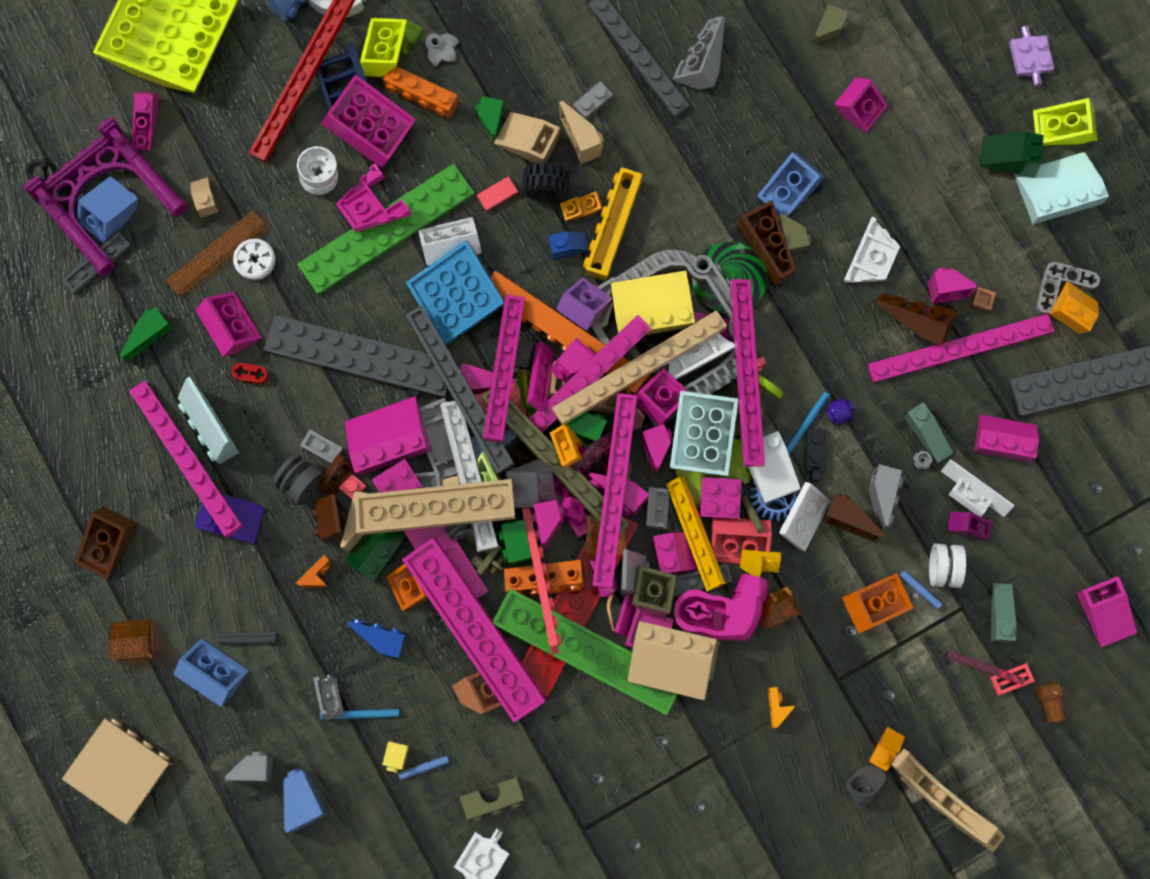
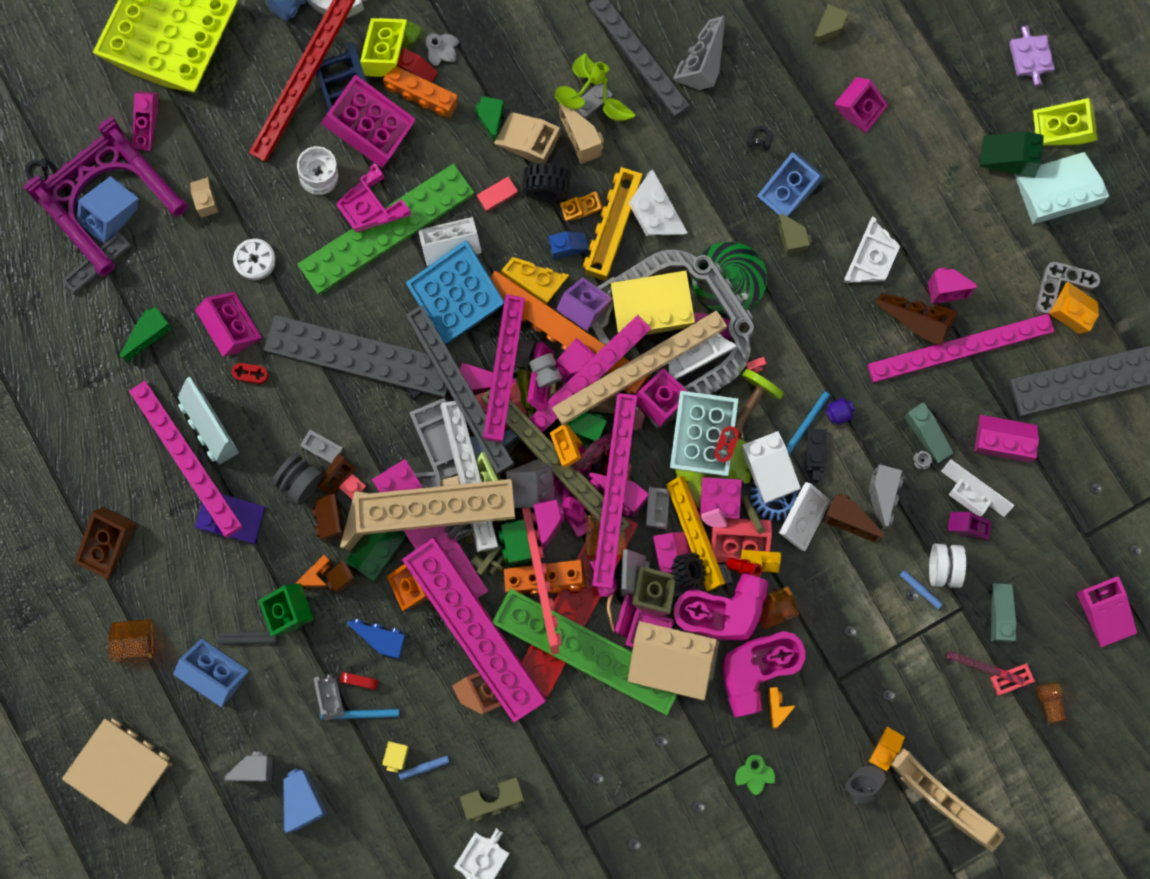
(215, 253): clear orange tile -> none
(285, 609): none -> green brick
(340, 578): none -> reddish brown slope
(359, 681): none -> red beam
(387, 436): dark pink slope -> none
(416, 65): none -> red slope
(534, 279): none -> yellow wing
(545, 370): none -> light grey wheel
(596, 73): none -> lime plant
(655, 210): none -> white wing
(656, 445): dark pink slope -> none
(688, 571): none -> black tyre
(714, 518): none -> bright pink tile
(722, 441): none -> red beam
(744, 566): none -> red pin
(747, 373): dark pink plate -> none
(754, 777): none -> bright green plate
(756, 663): none -> dark pink piece
(758, 142): none -> black piece
(768, 241): reddish brown wedge -> none
(877, 603): orange slope -> none
(983, 299): nougat plate -> none

